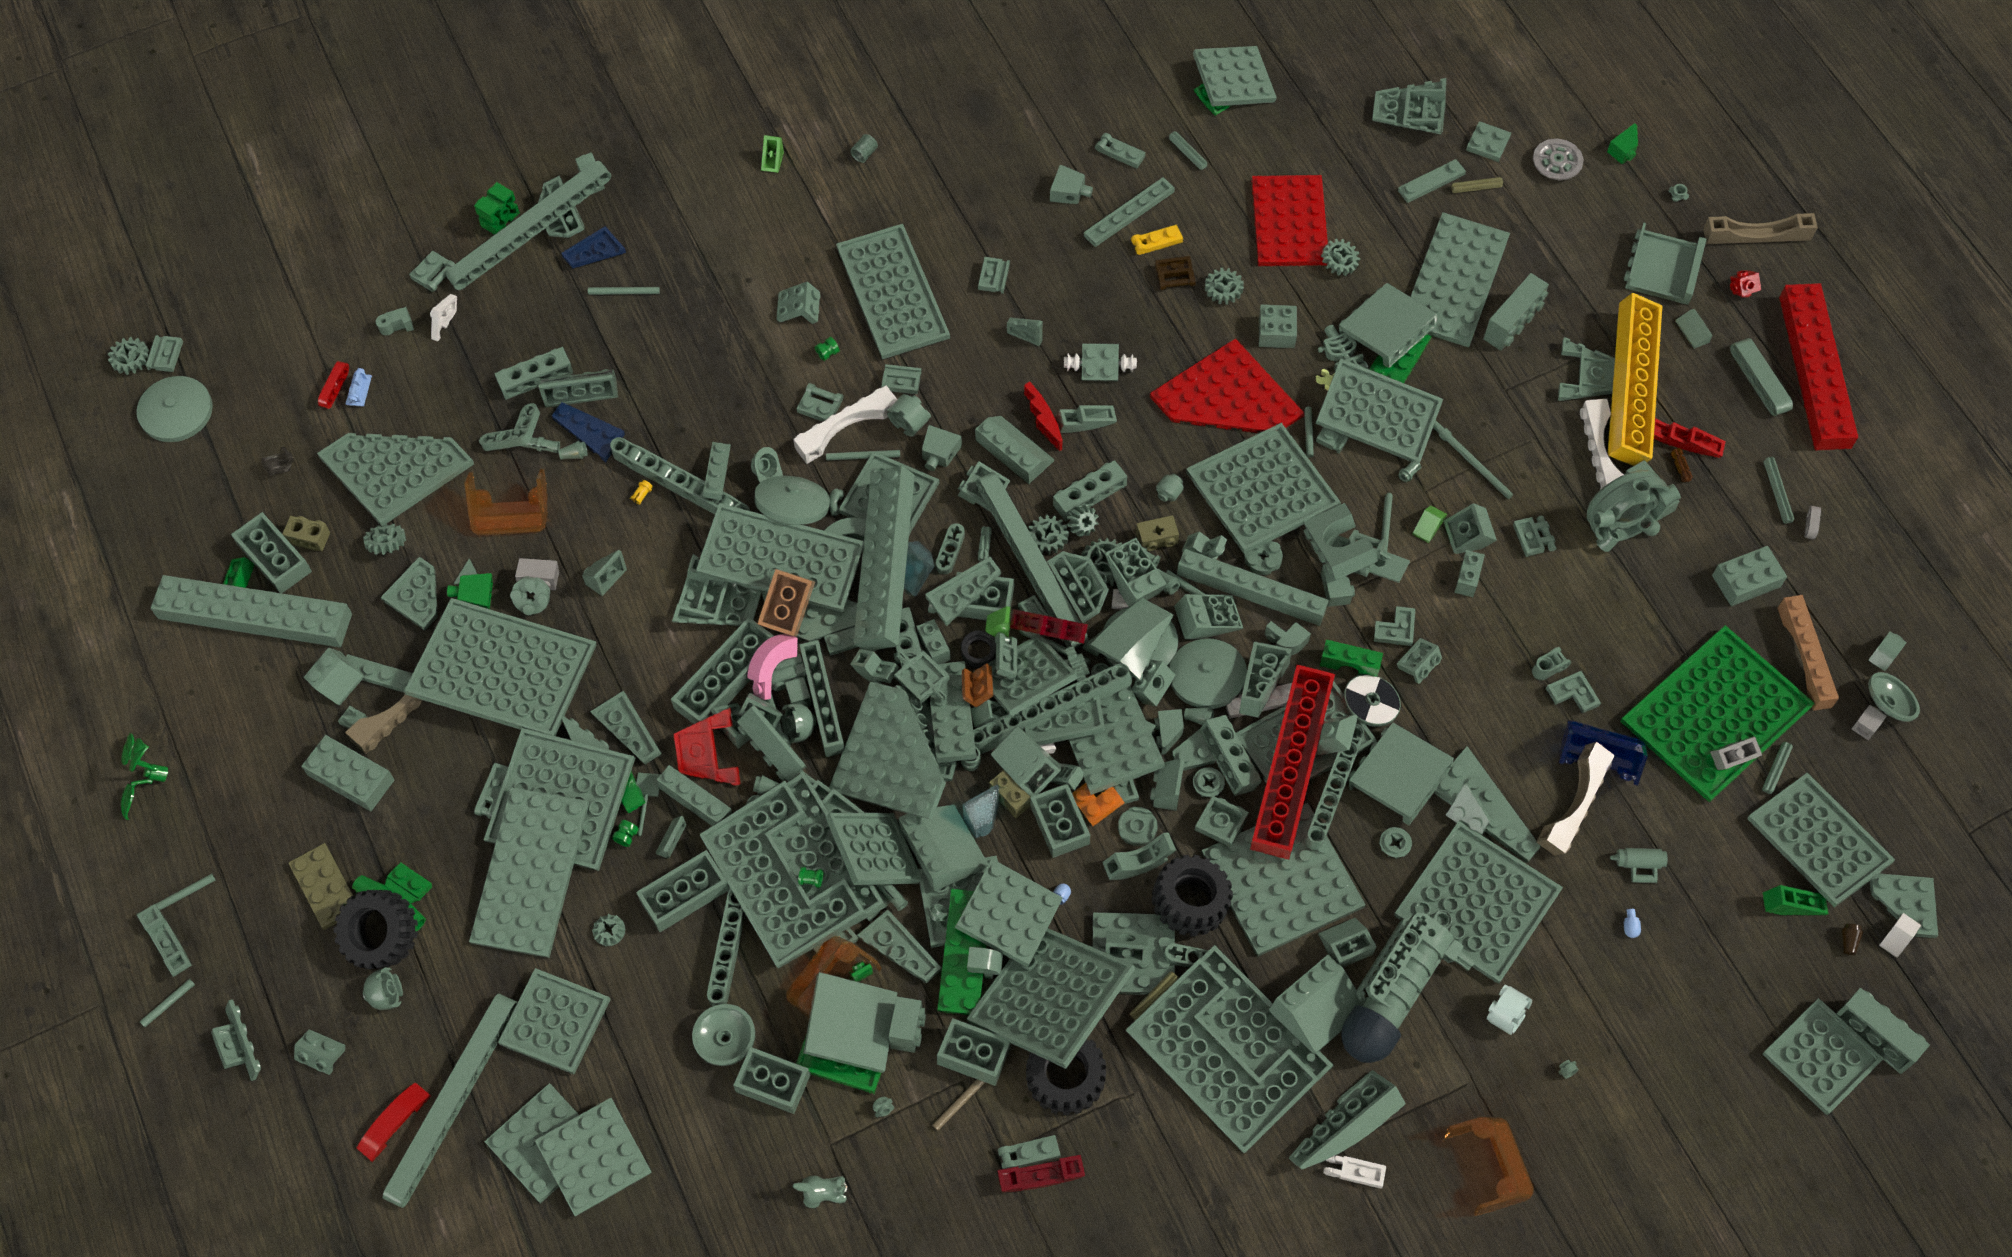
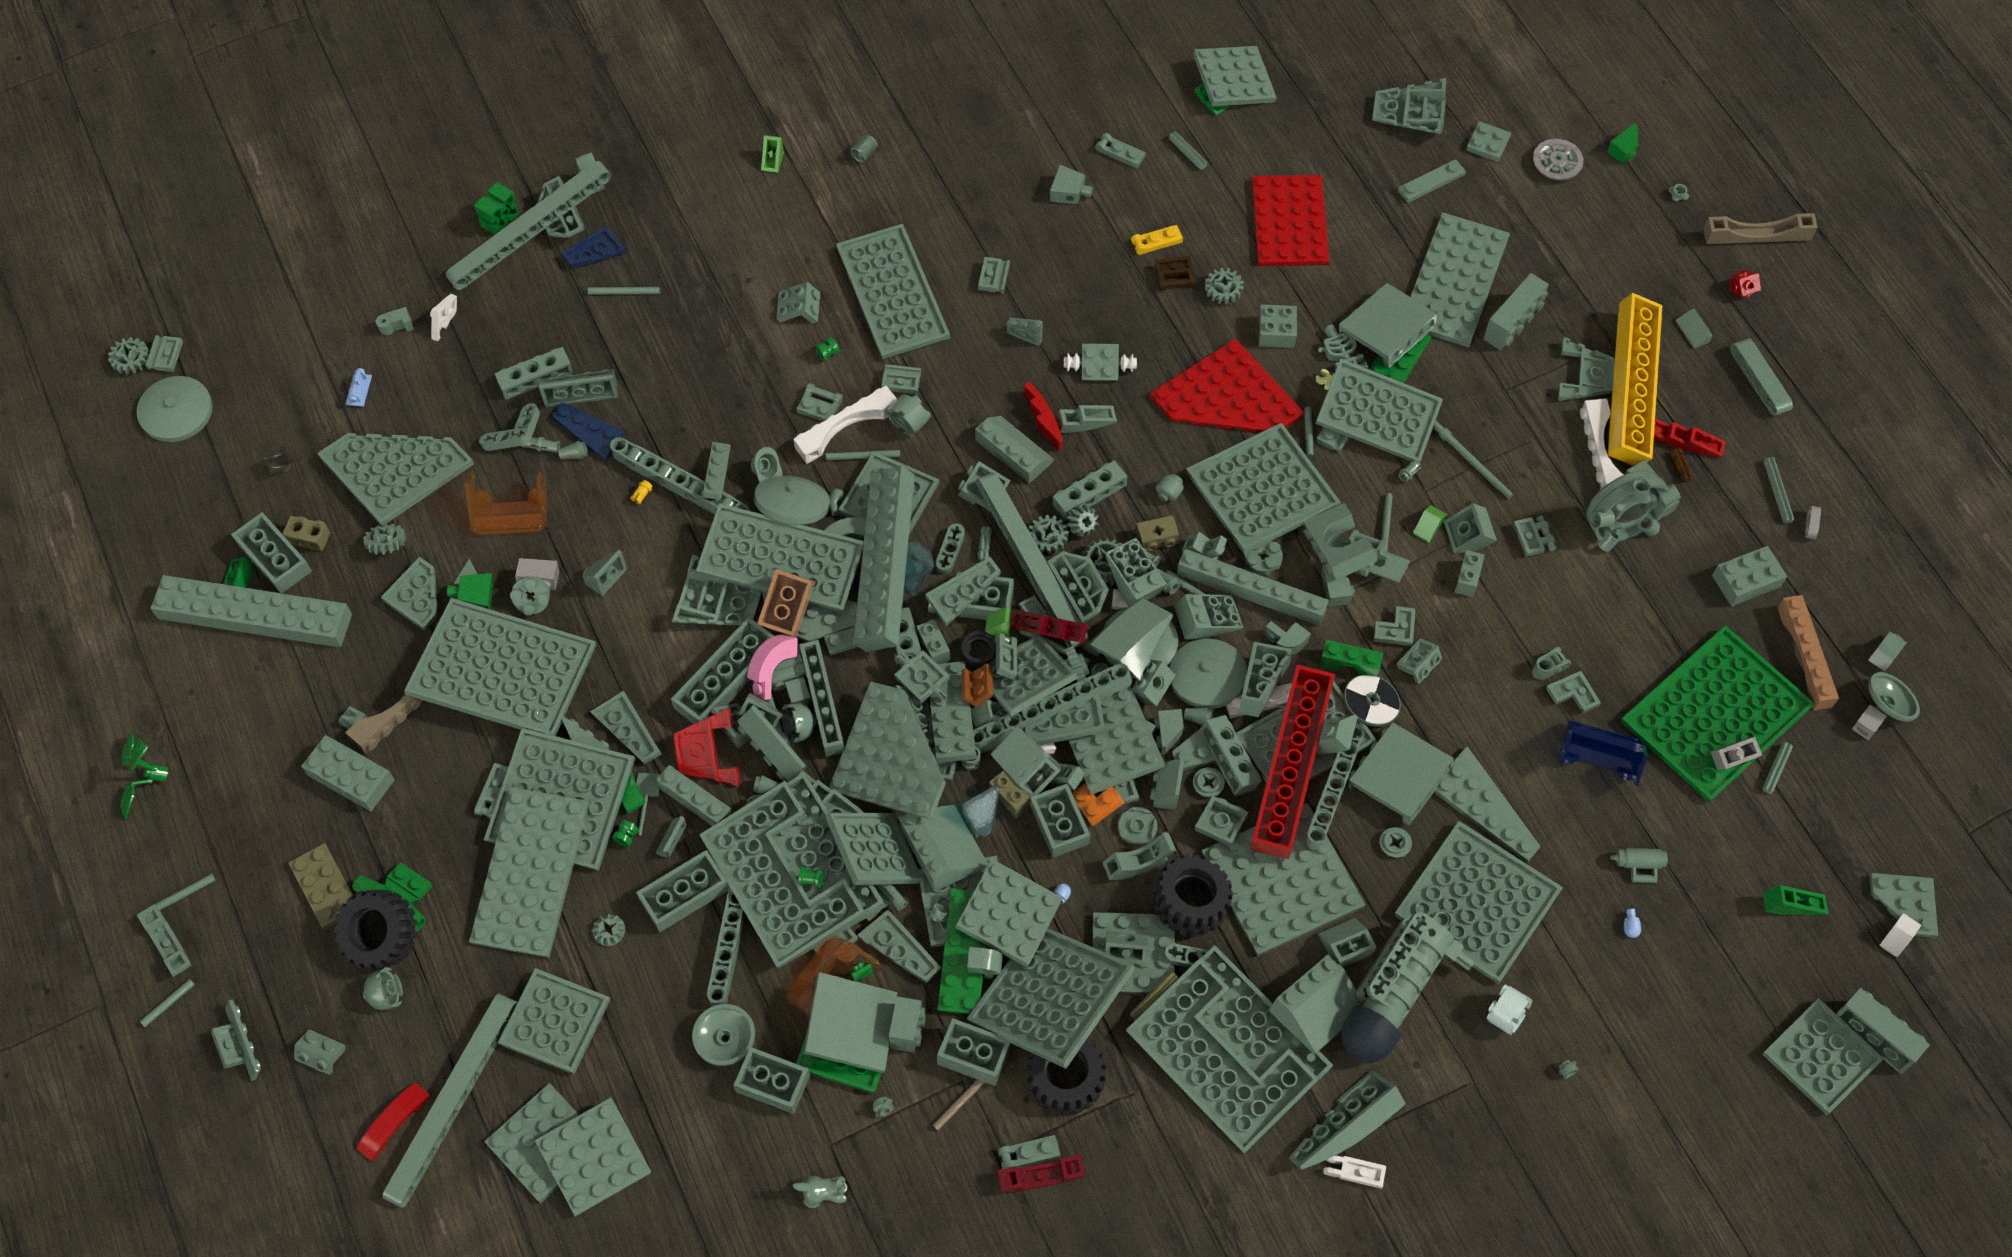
(333, 384): red beam -> none
(334, 676): sand green slope -> none
(381, 674): sand green plate -> none
(429, 268): sand green plate -> none
(873, 668): sand green brick -> none
(939, 447): sand green torso -> none
(1129, 212): sand green plate -> none
(1340, 257): sand green gear -> none
(1469, 811): sand green wing -> none
(1474, 185): olive axle -> none
(1516, 1185): clear orange windscreen -> none
(1592, 767): arch -> none
(1664, 266): sand green panel -> none
(1818, 367): red brick -> none
(1821, 839): sand green plate -> none
(1851, 938): dark brown cone -> none

